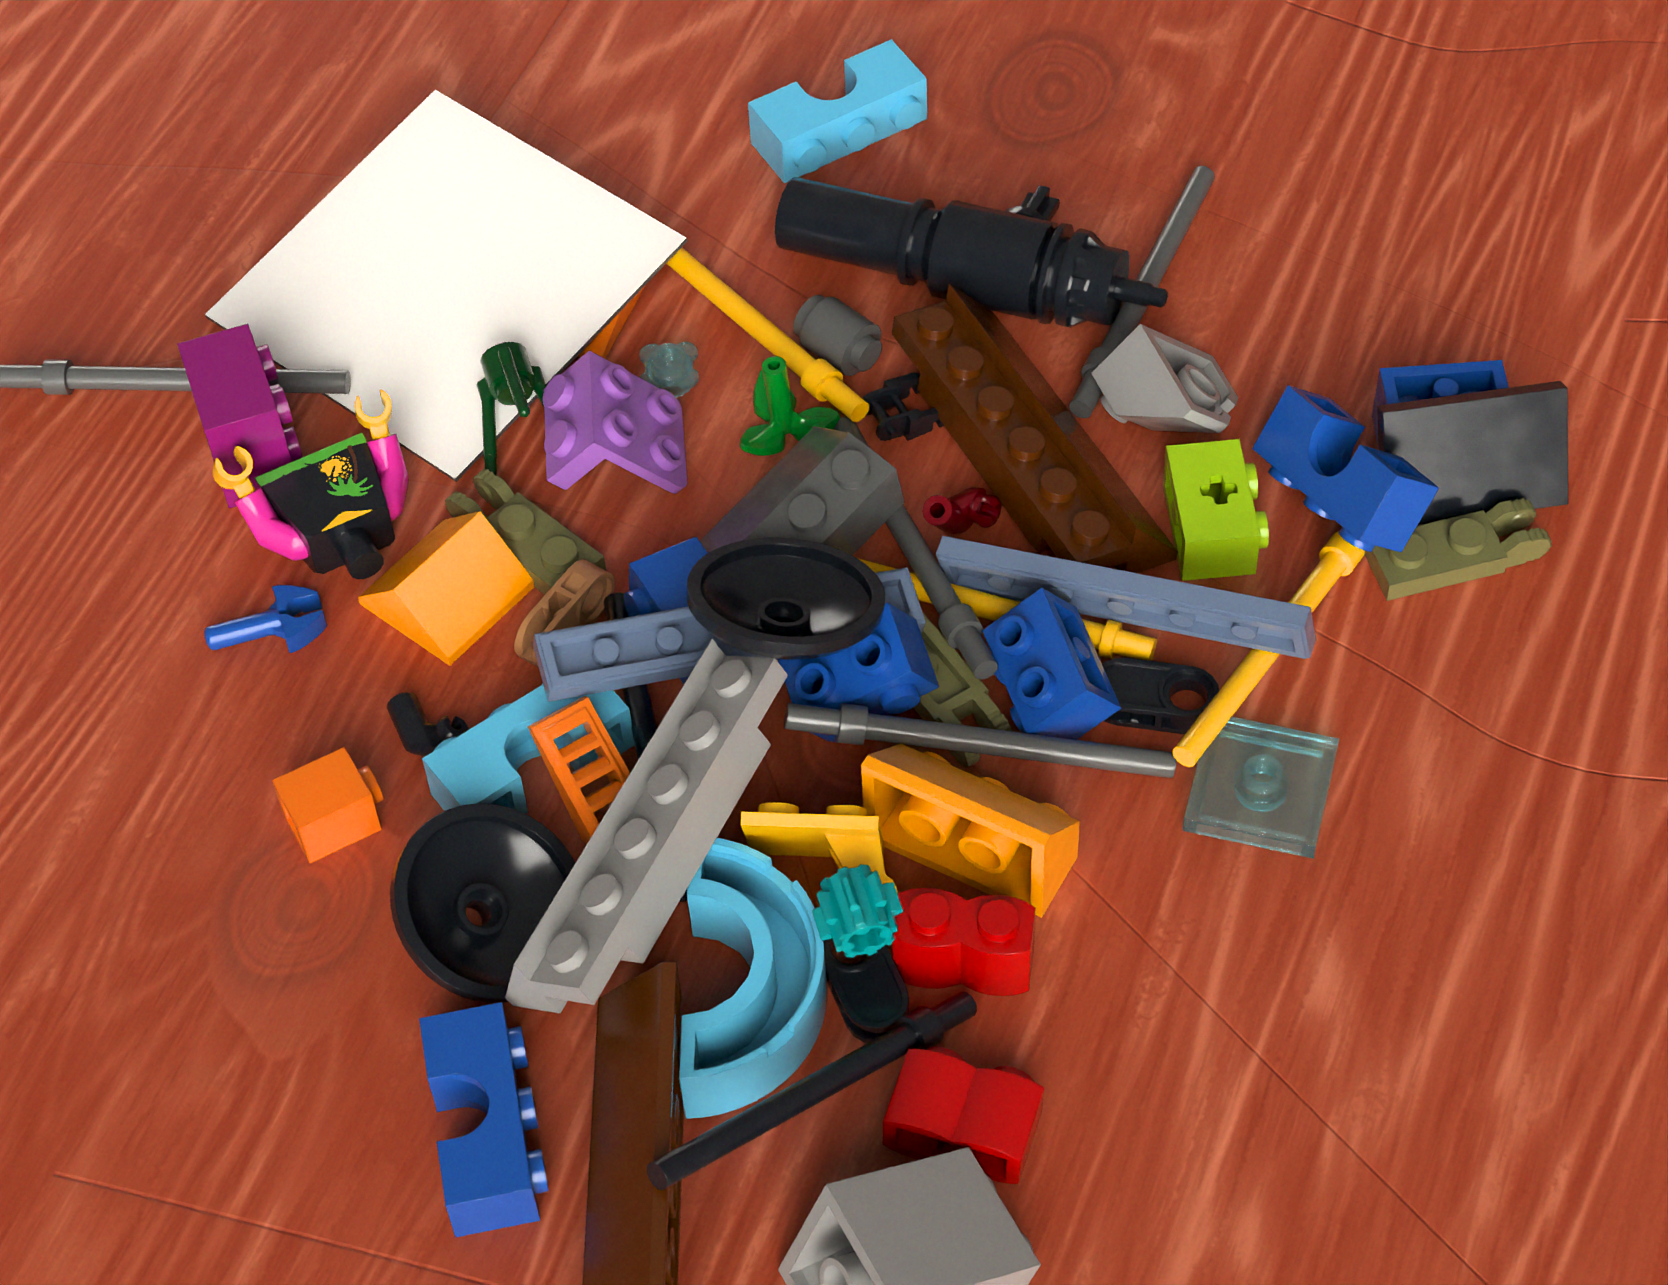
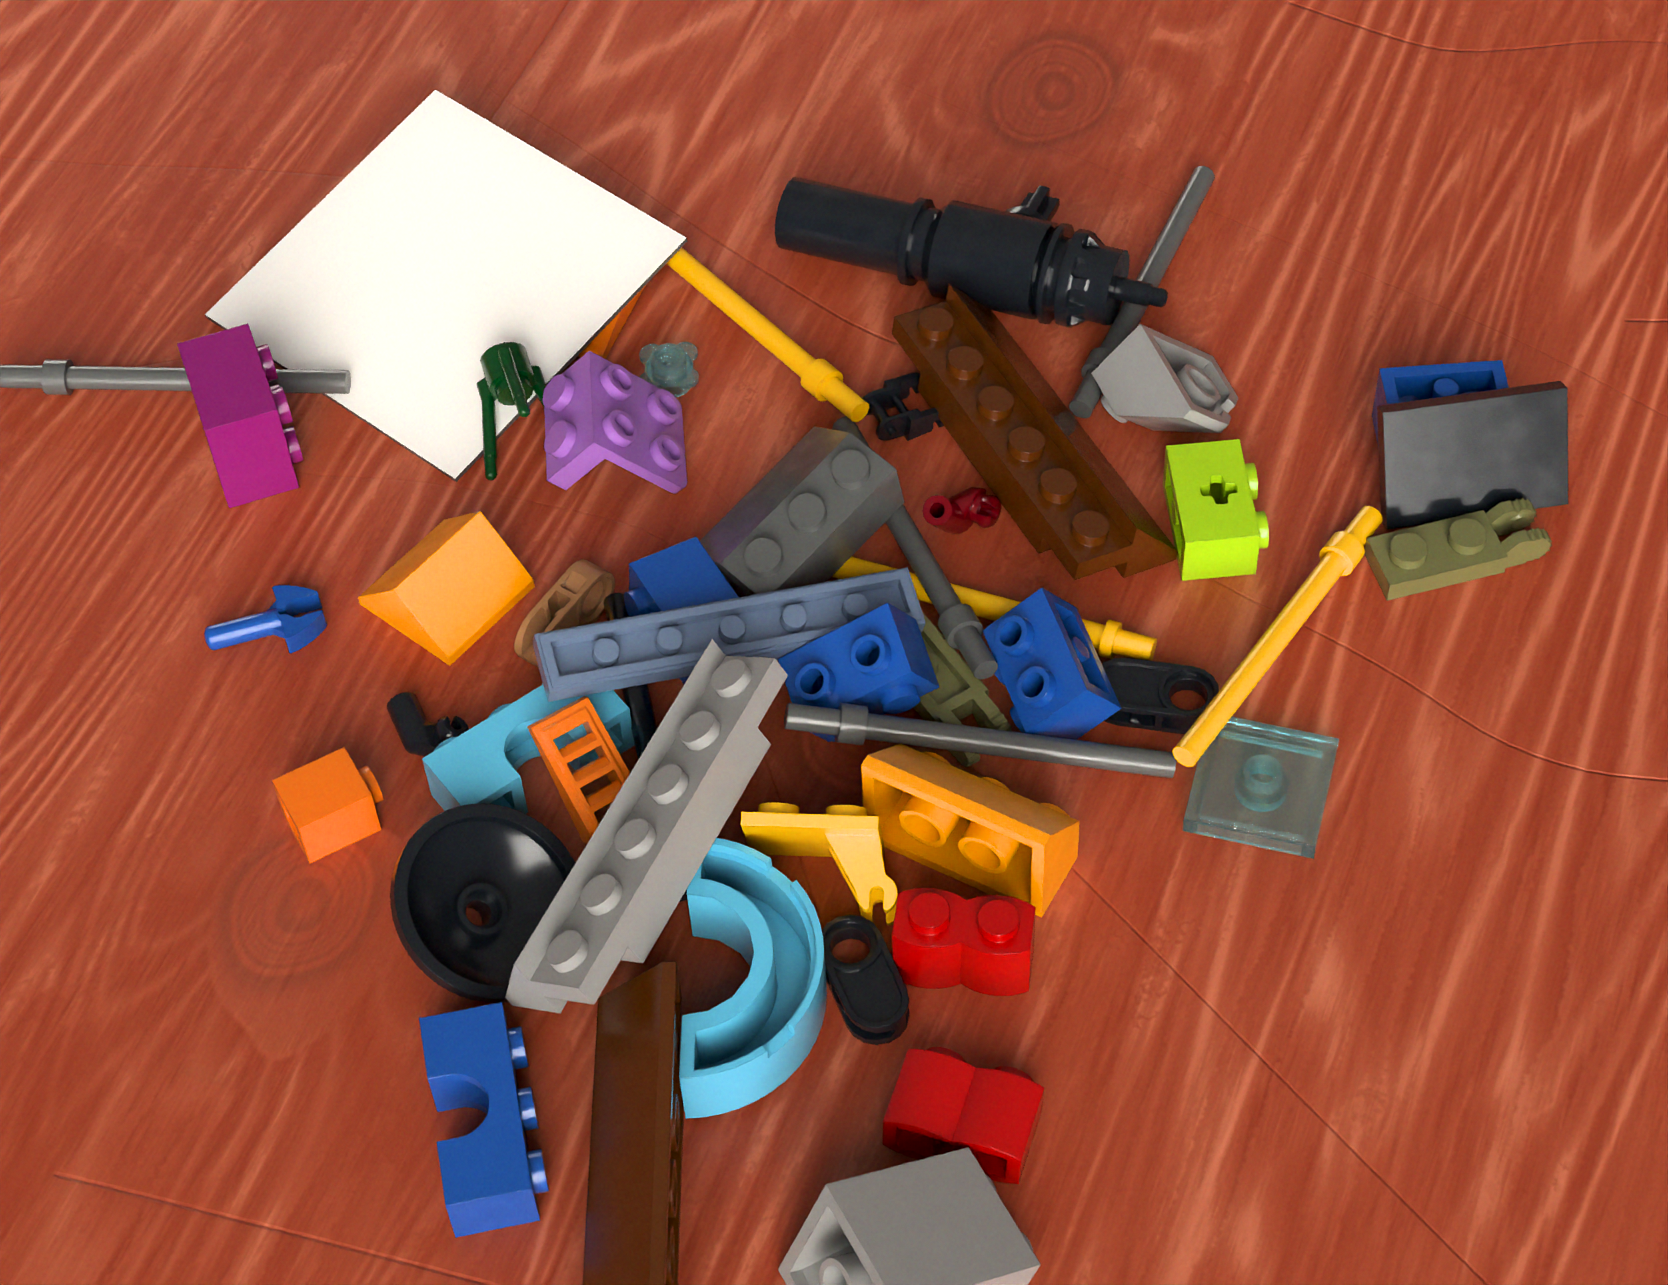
(329, 504): torso -> none
(531, 534): olive hinge -> none
(776, 404): green plant -> none
(785, 597): black dish -> none
(805, 133): medium azure arch -> none
(838, 334): dark grey brick -> none
(857, 911): teal gear -> none
(915, 1030): black bar -> none
(1132, 597): sand blue tile -> none
(1371, 496): blue arch -> none

